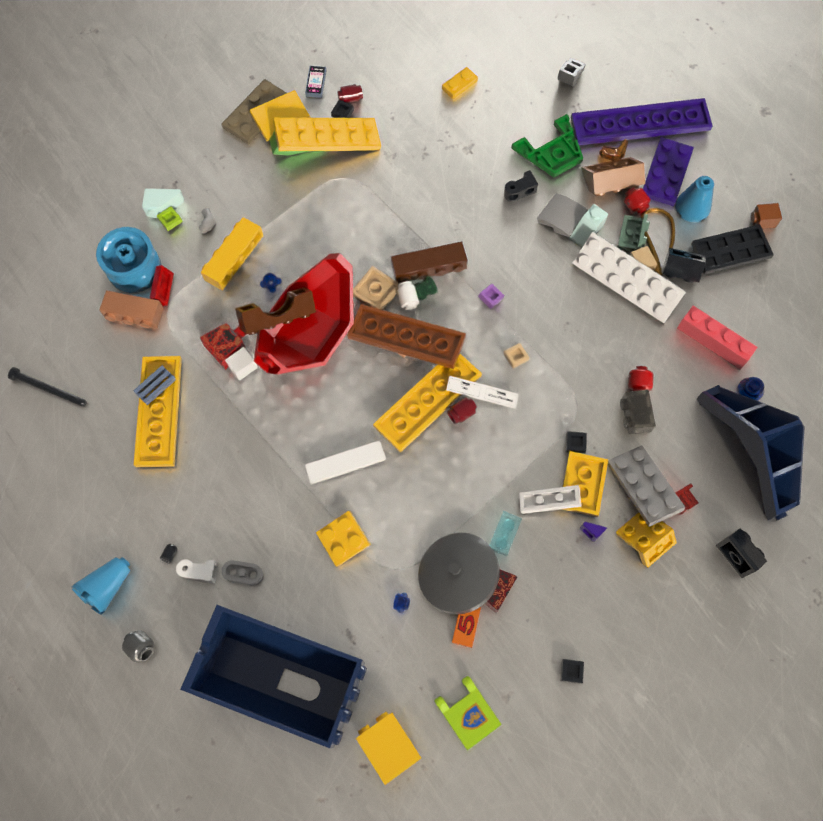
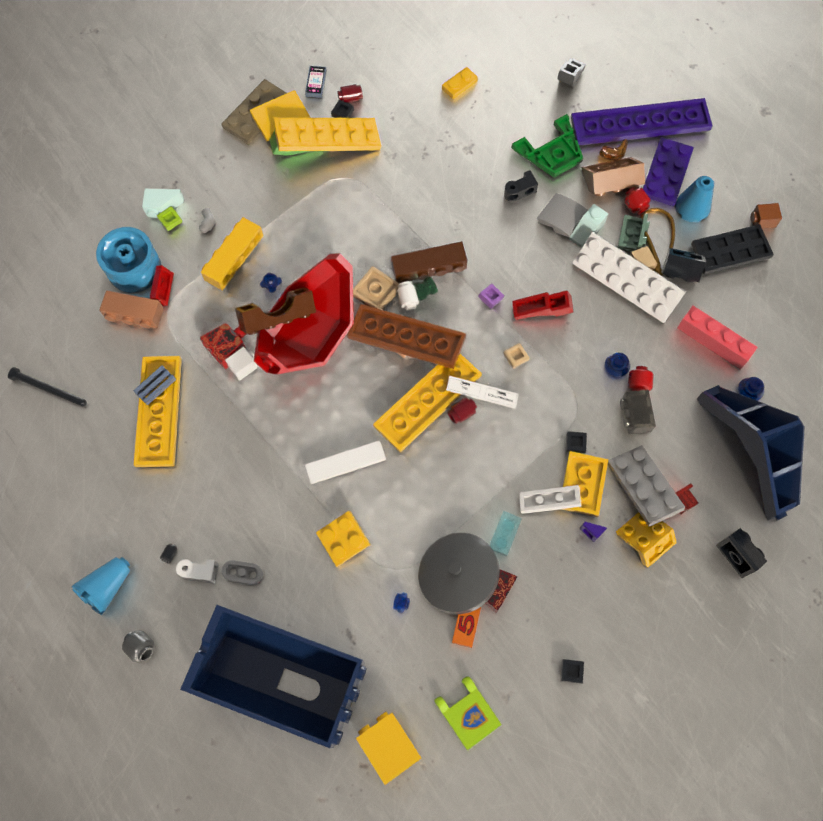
(543, 305): none -> red slope
(617, 364): none -> clear blue cone

